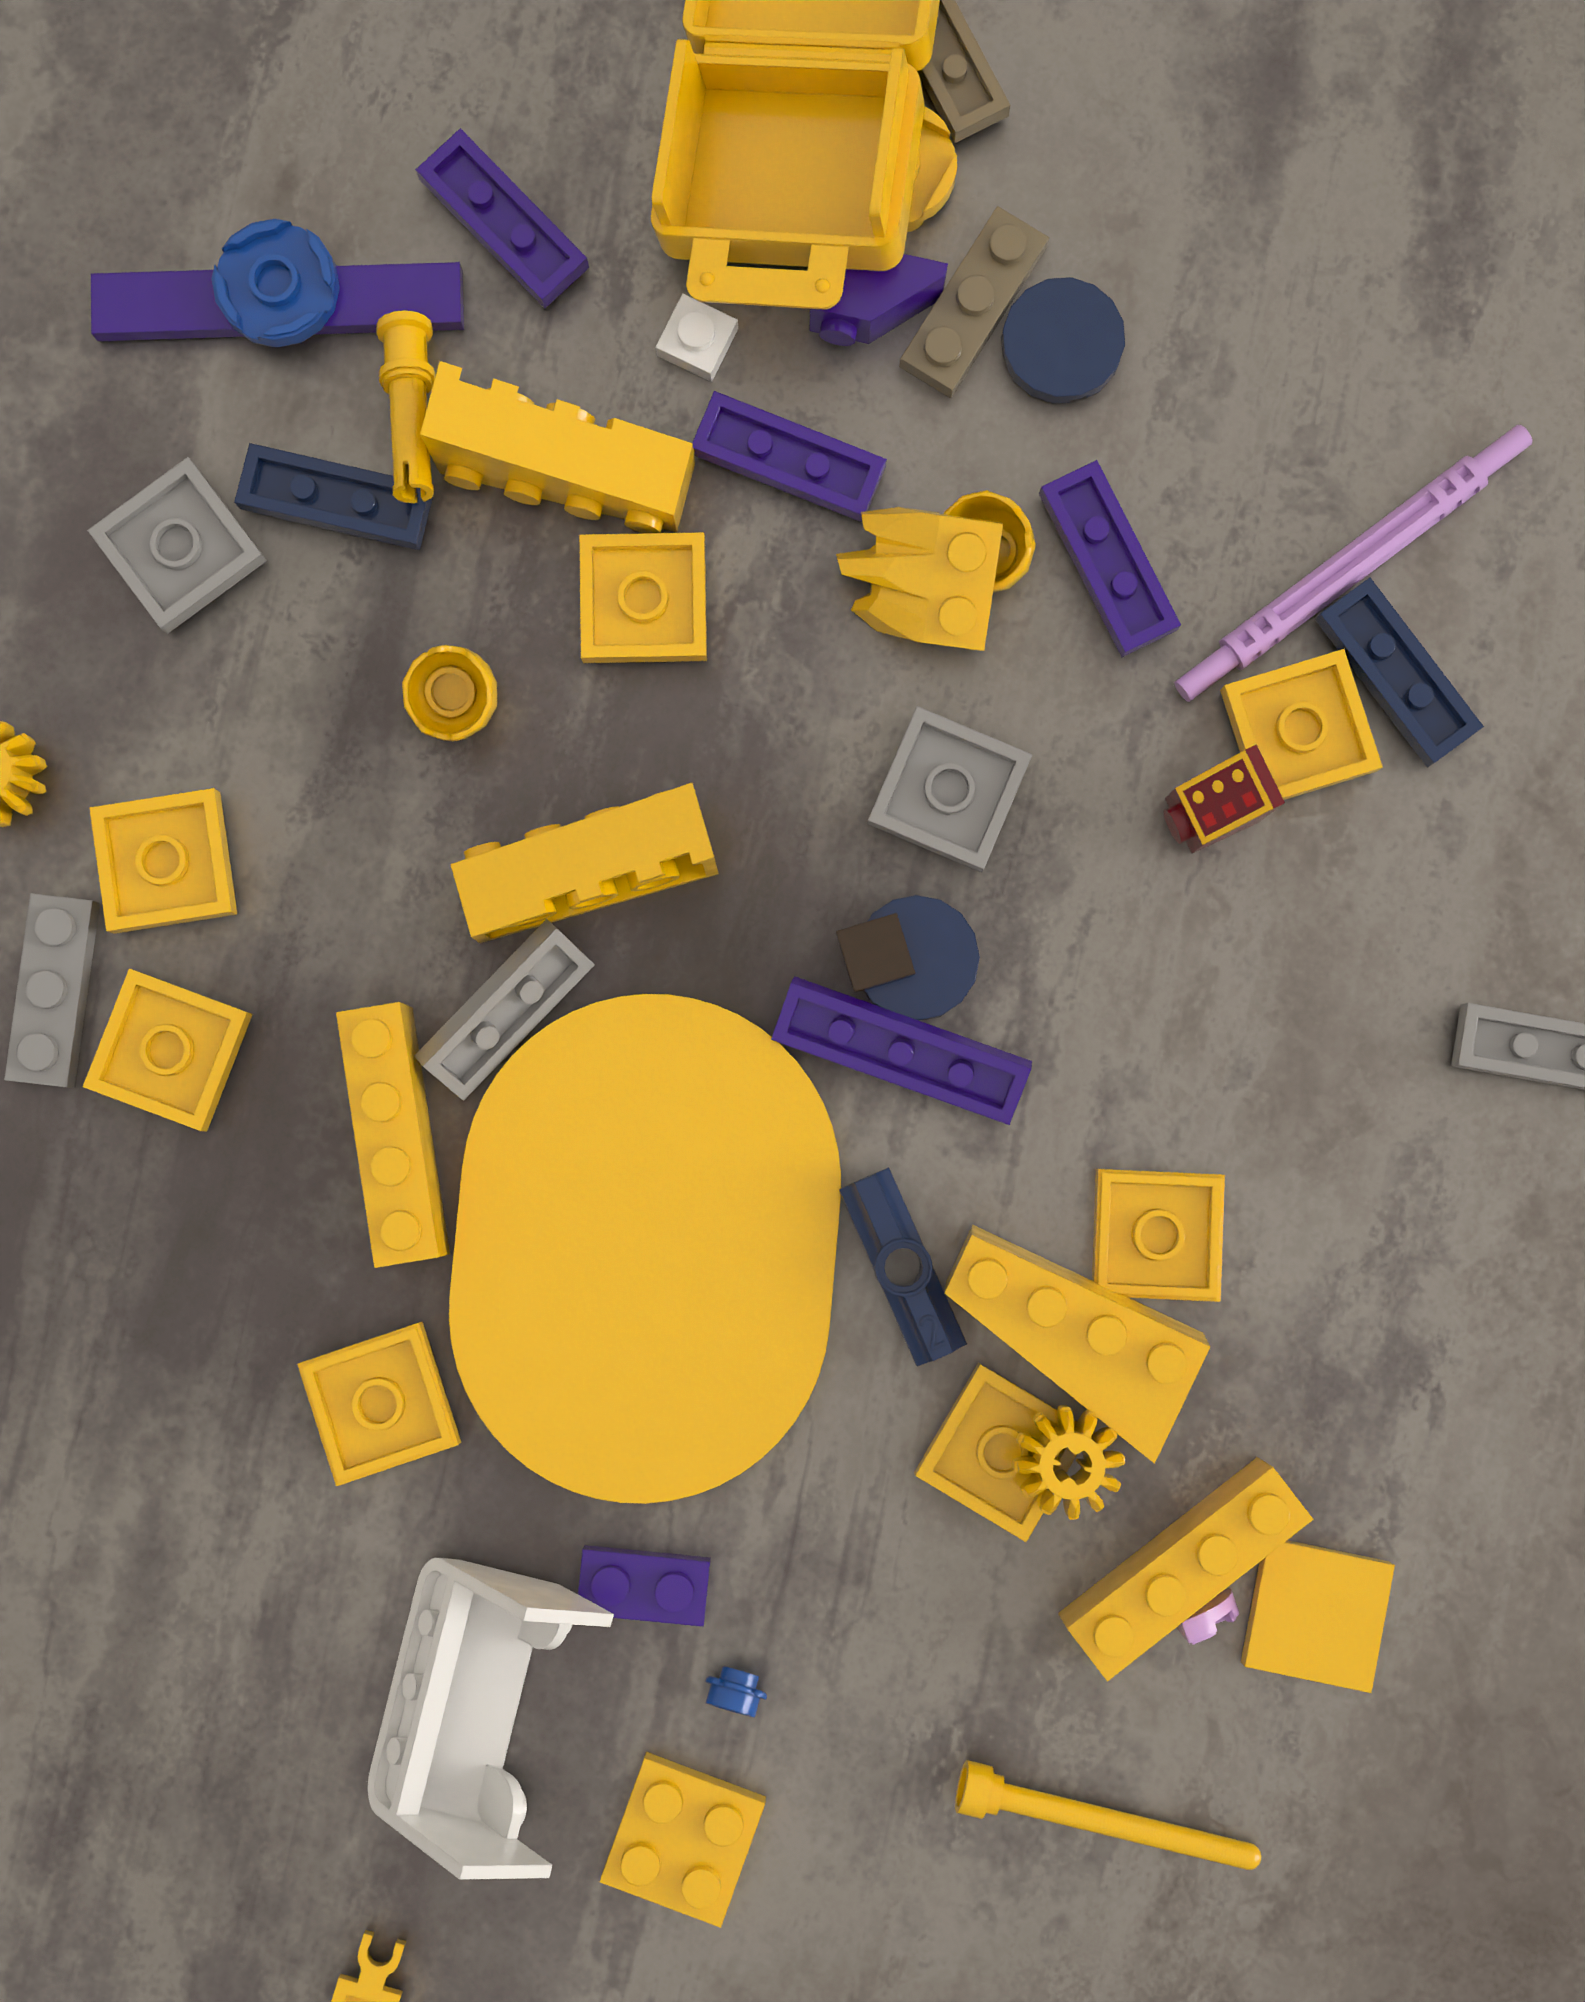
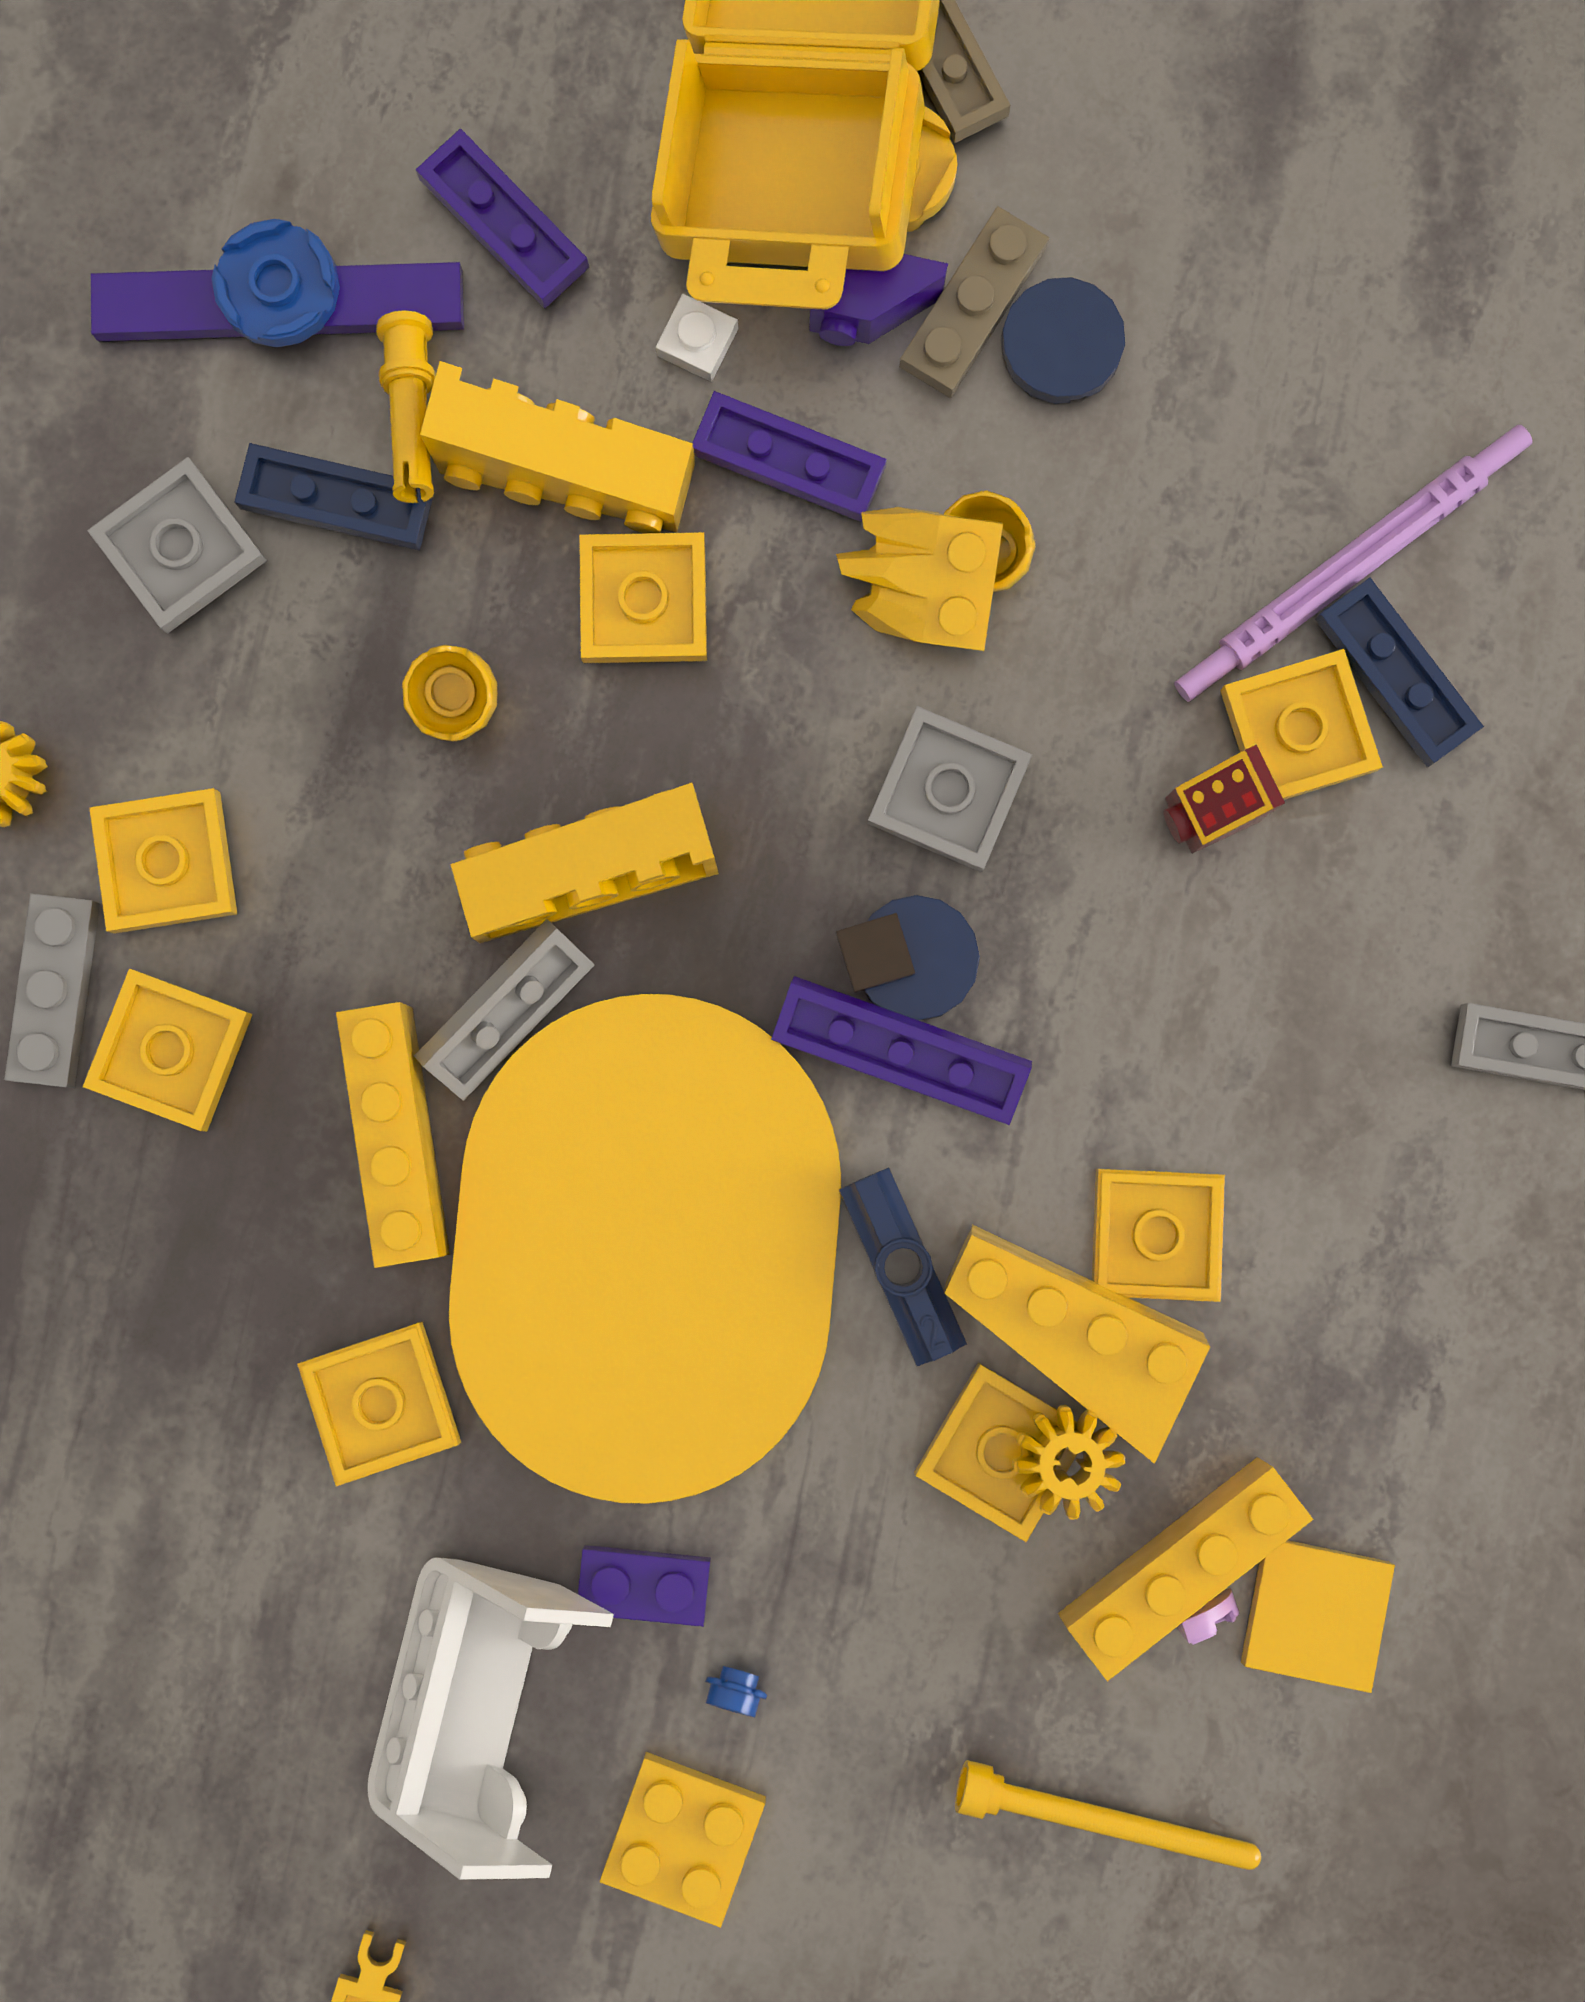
(1109, 558): dark purple plate -> none

